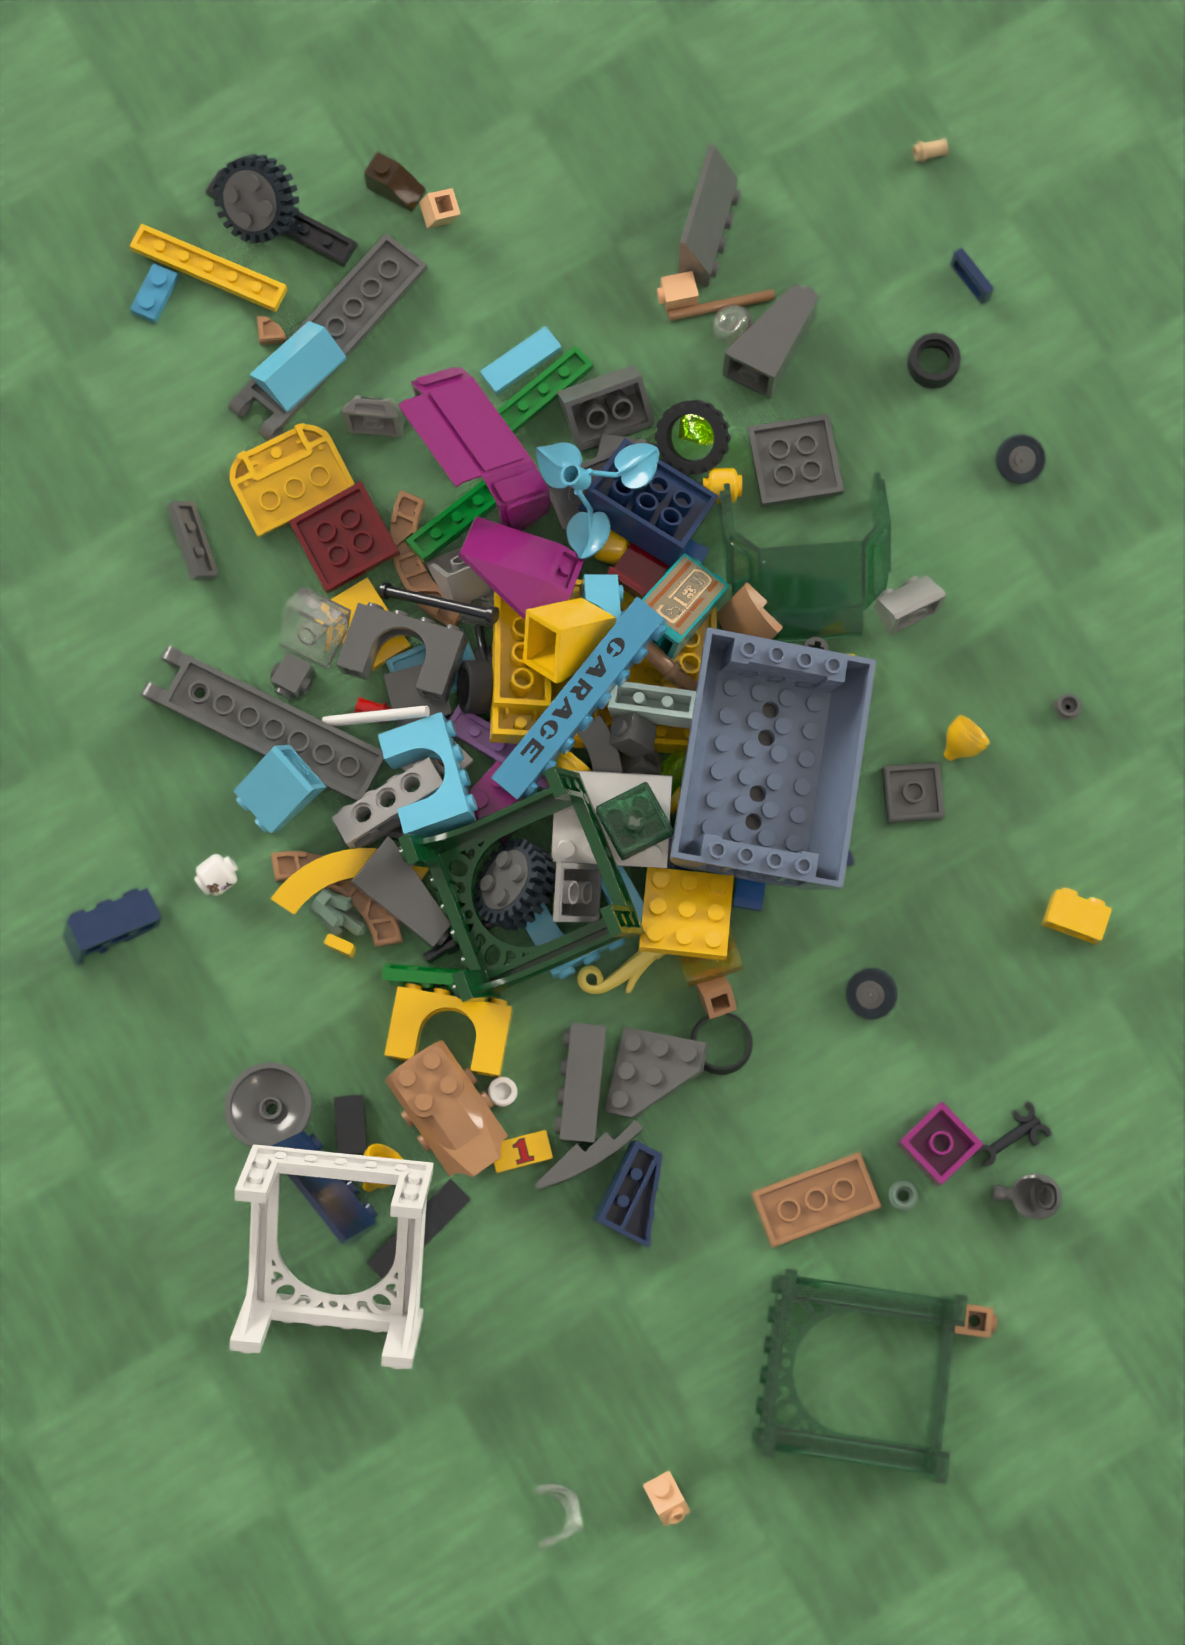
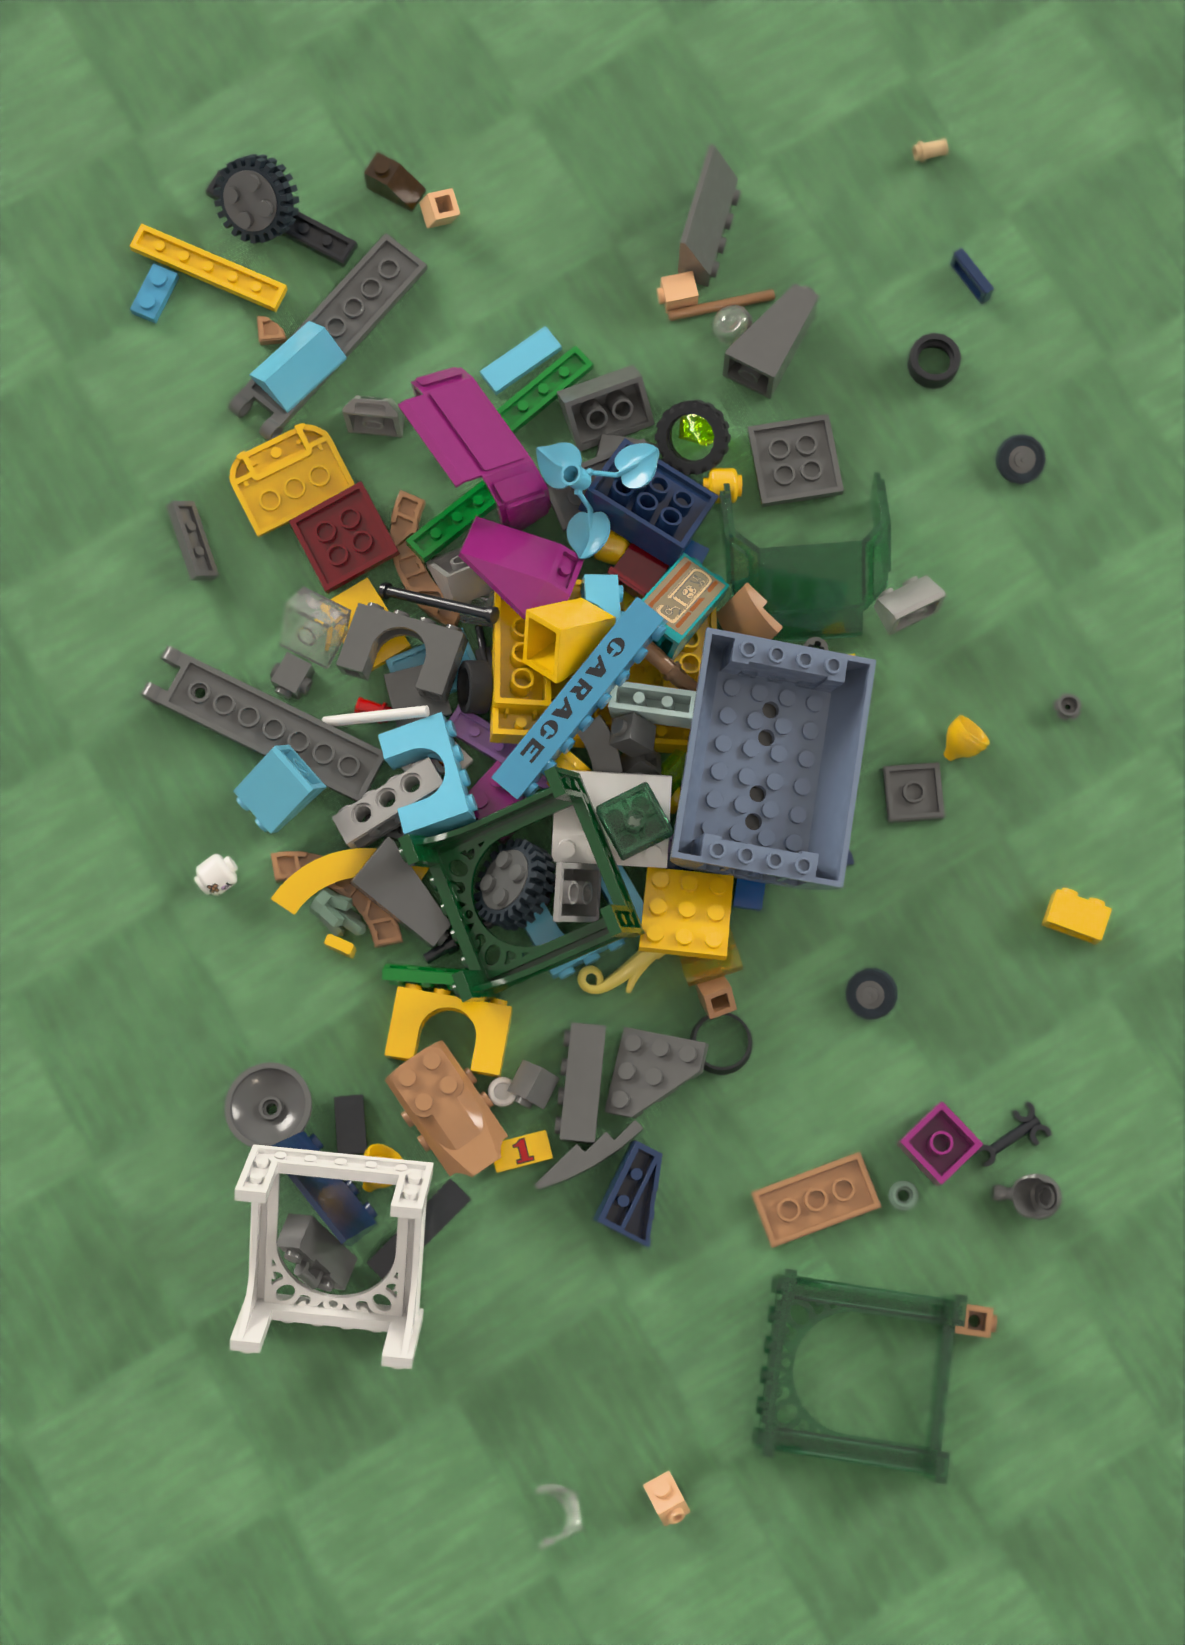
(110, 924): dark blue wedge -> none
(317, 1253): none -> dark grey piece
(532, 1085): none -> dark grey brick

